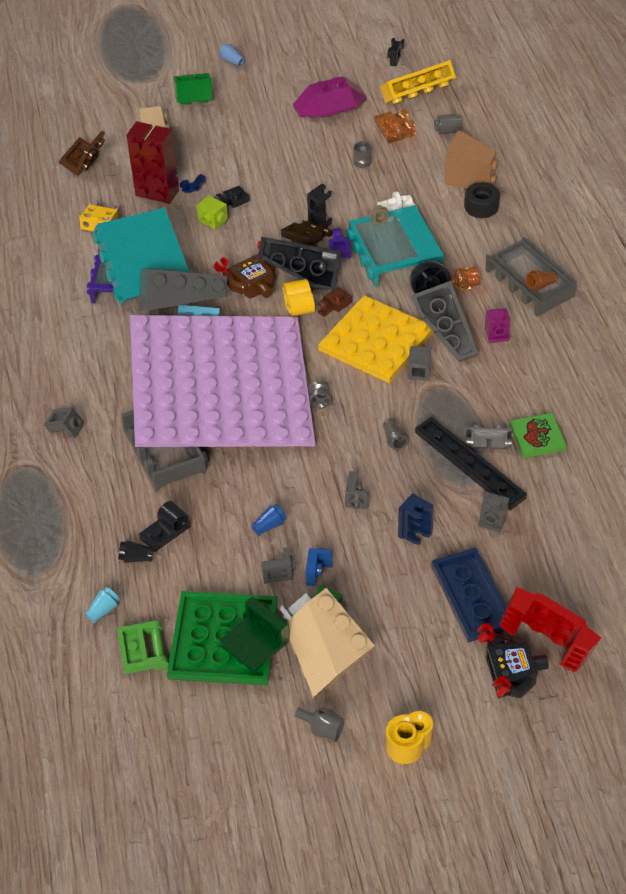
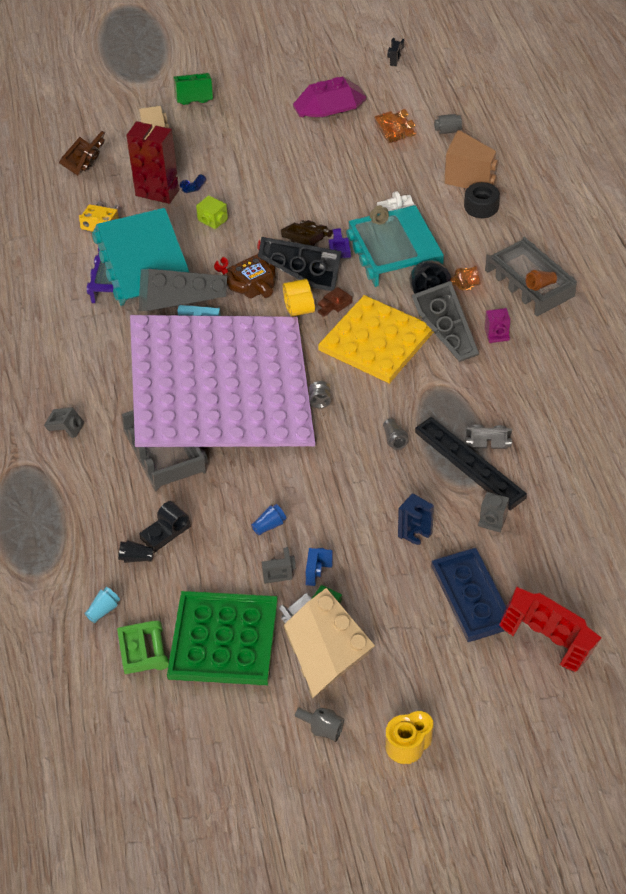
(231, 55): medium blue cone -> none
(234, 197): black plate -> none
(256, 636): dark green bracket -> none
(317, 205): black hinge -> none
(353, 495): flat silver bracket -> none
(362, 154): flat silver wheel -> none
(419, 363): flat silver brick -> none
(422, 80): yellow brick -> none
(510, 663): torso -> none
(537, 435): bright green tile -> none

